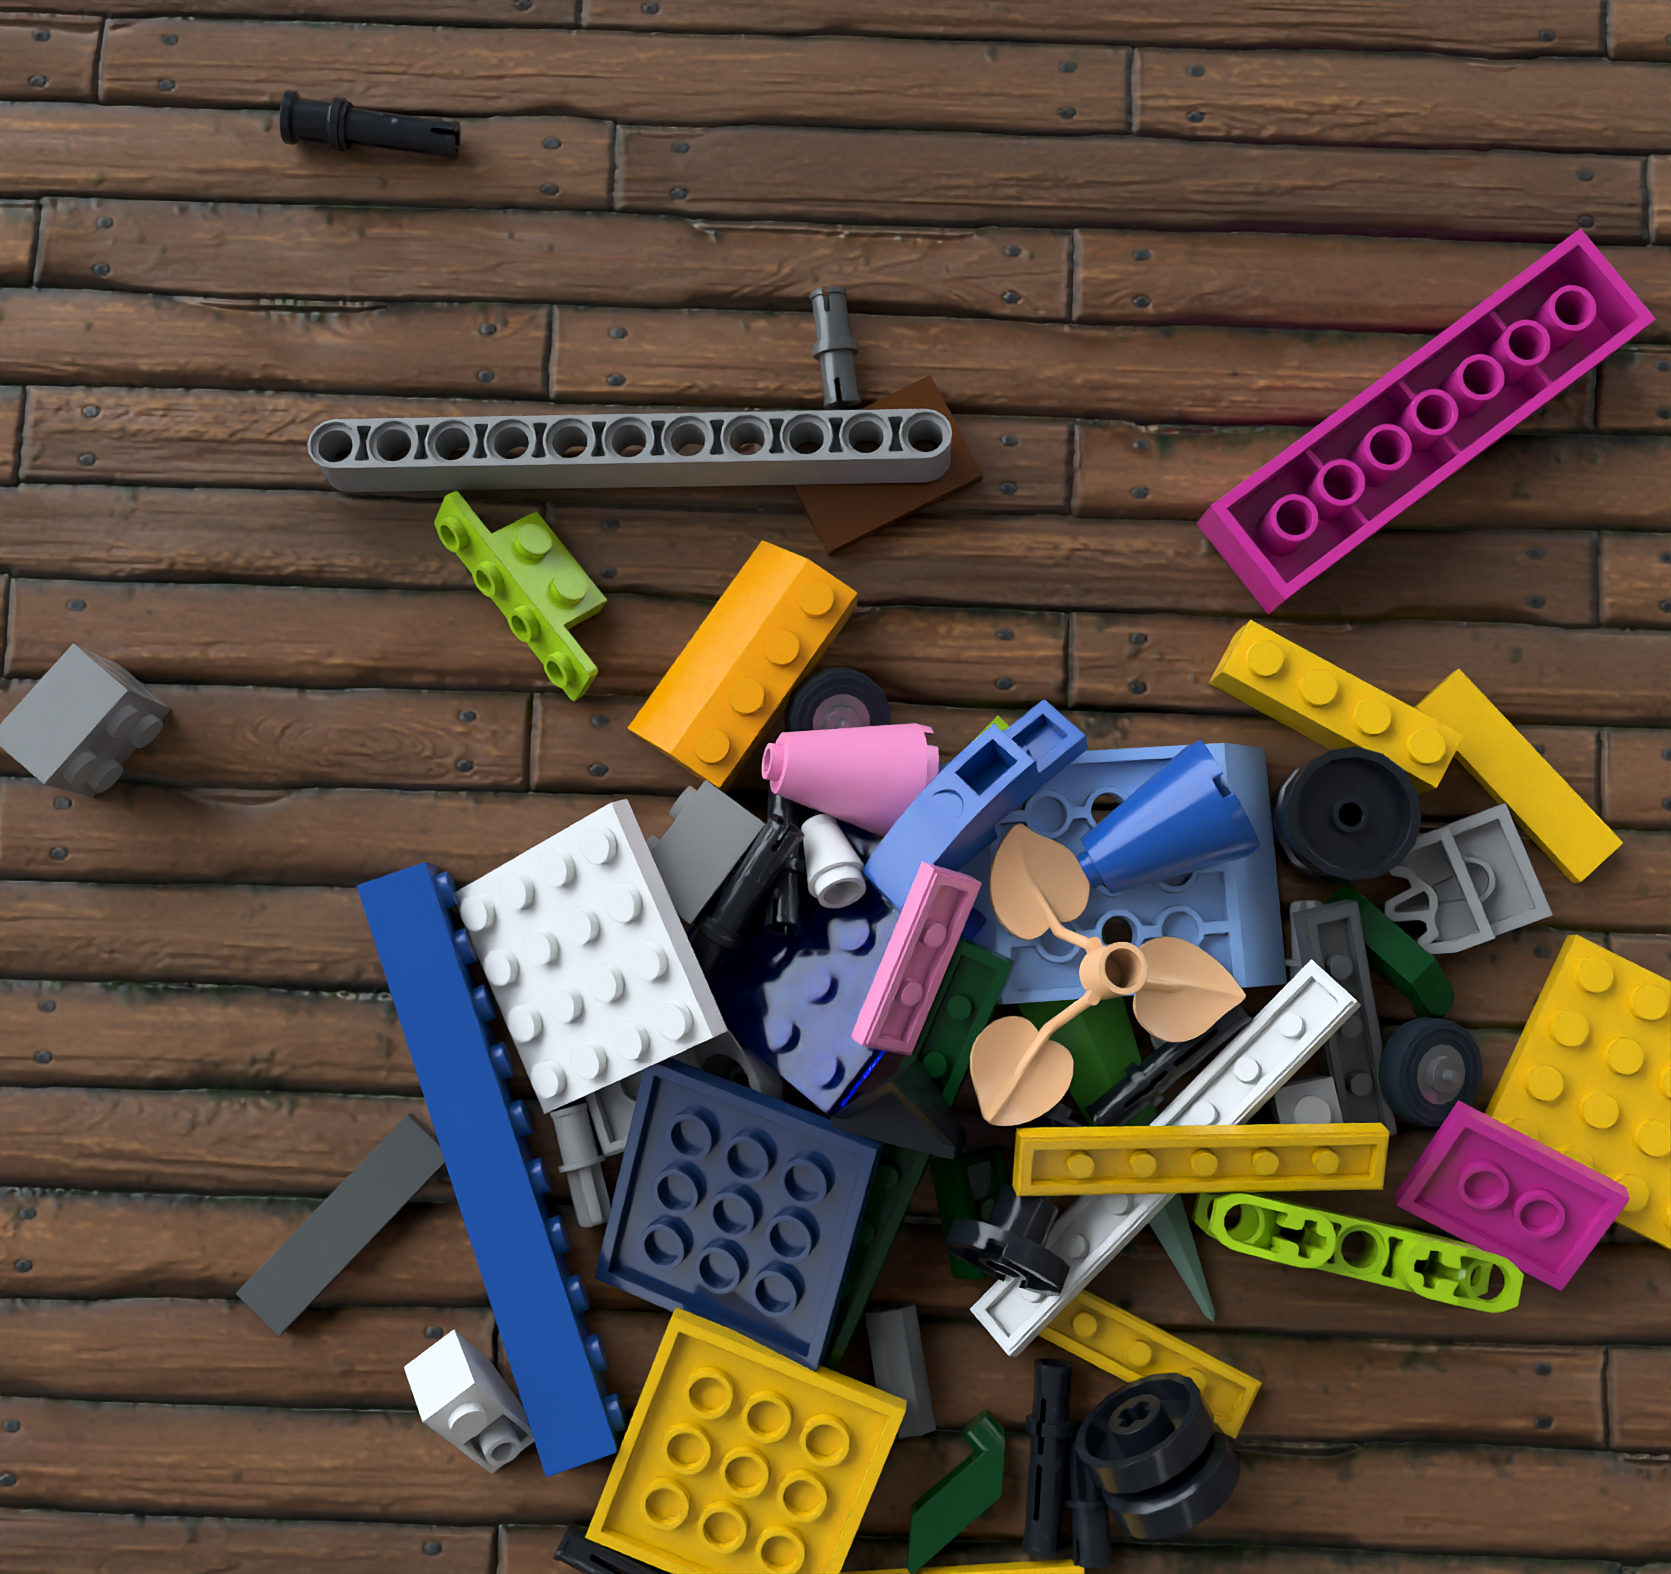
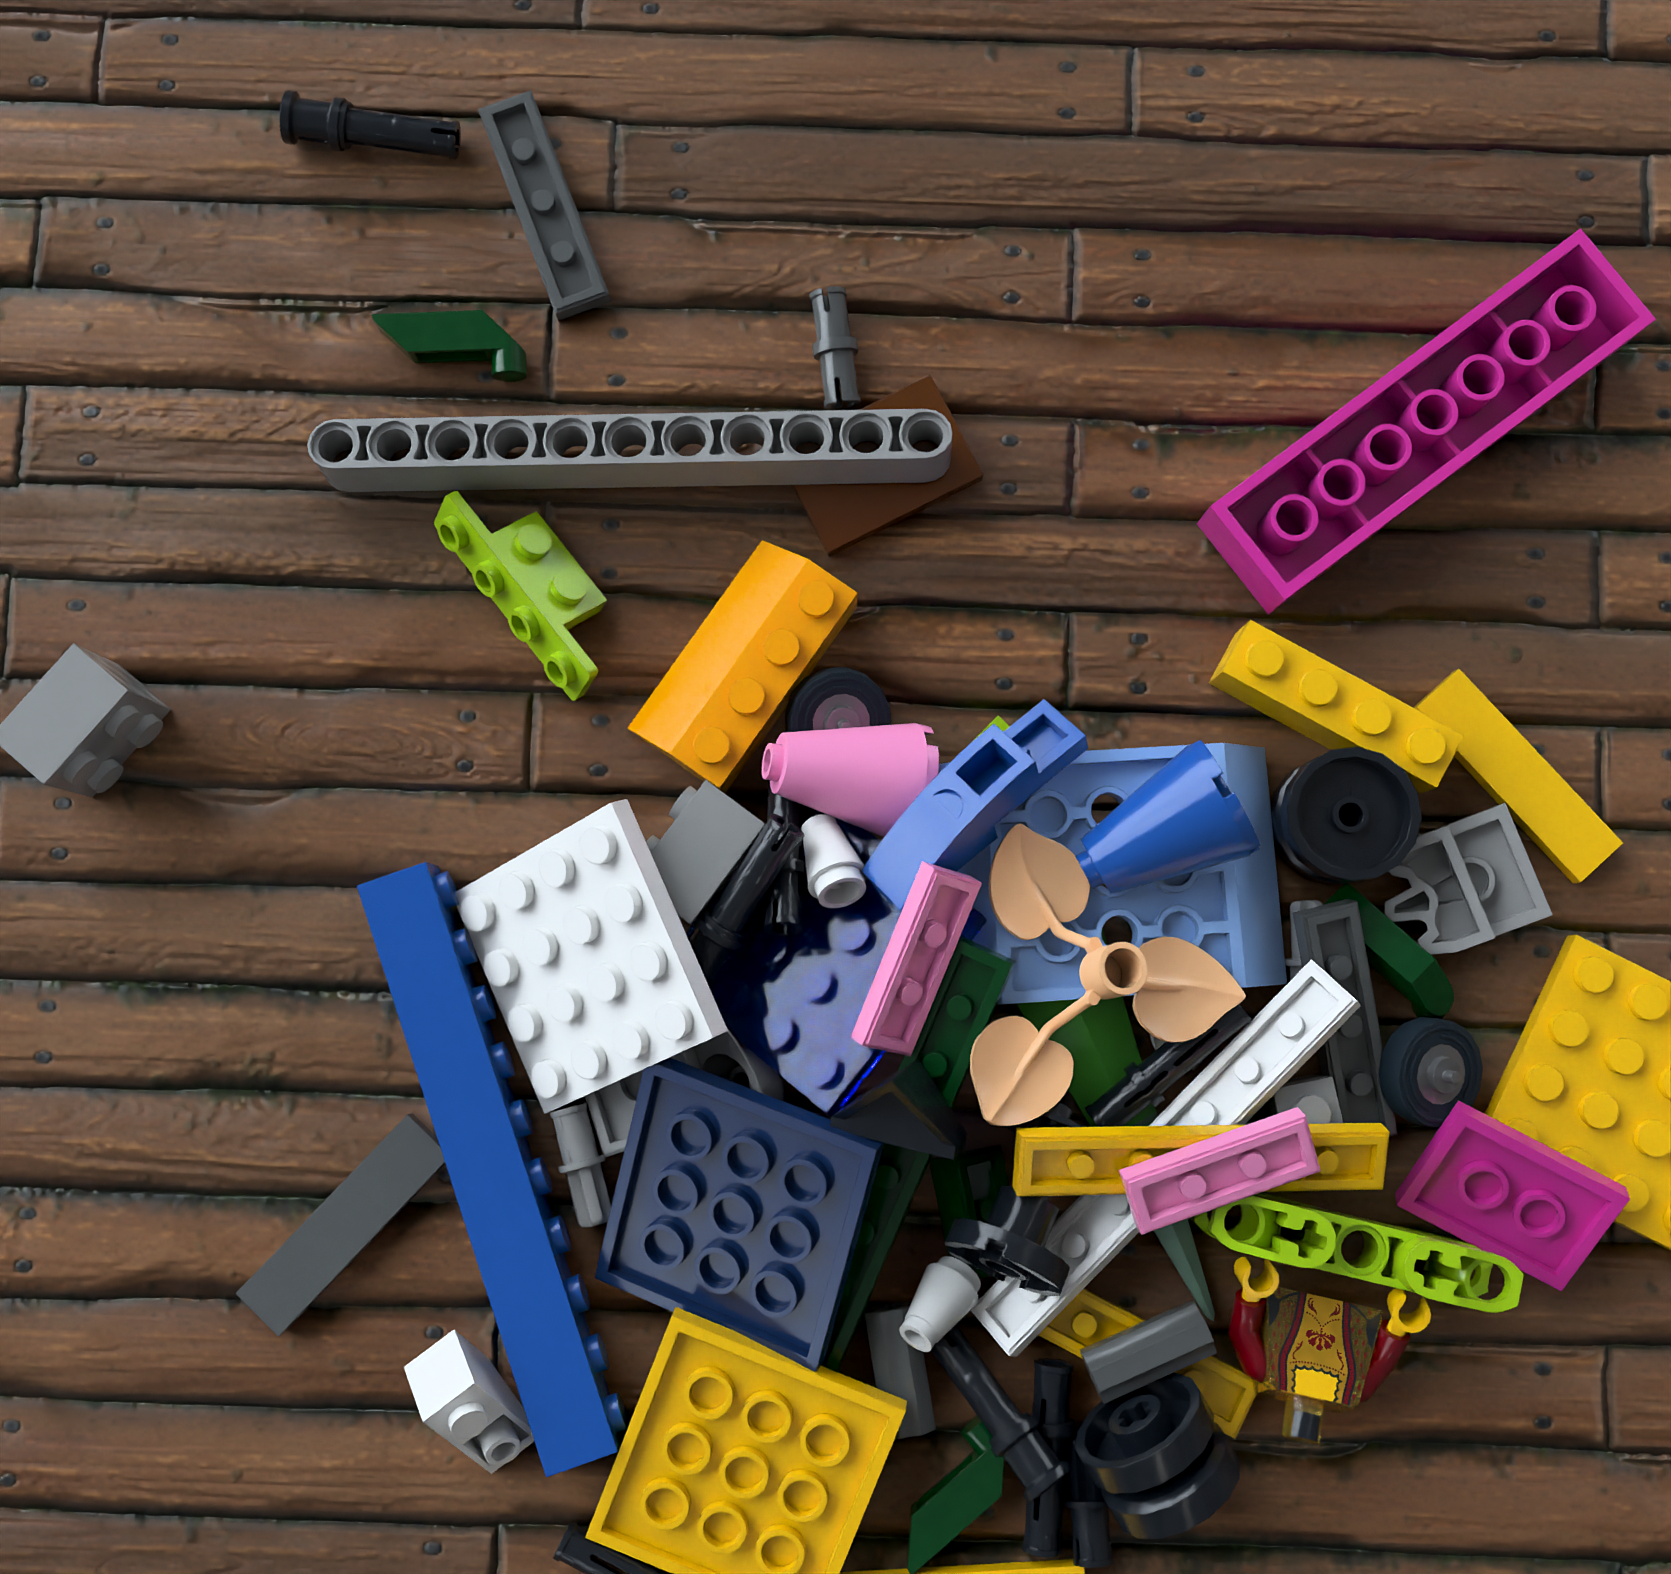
(455, 338): none -> dark green piece
(544, 205): none -> dark grey tile
(940, 1302): none -> white cone
(1013, 1433): none -> black pin
(1148, 1351): none -> dark grey axle
(1220, 1170): none -> bright pink tile
(1314, 1347): none -> torso

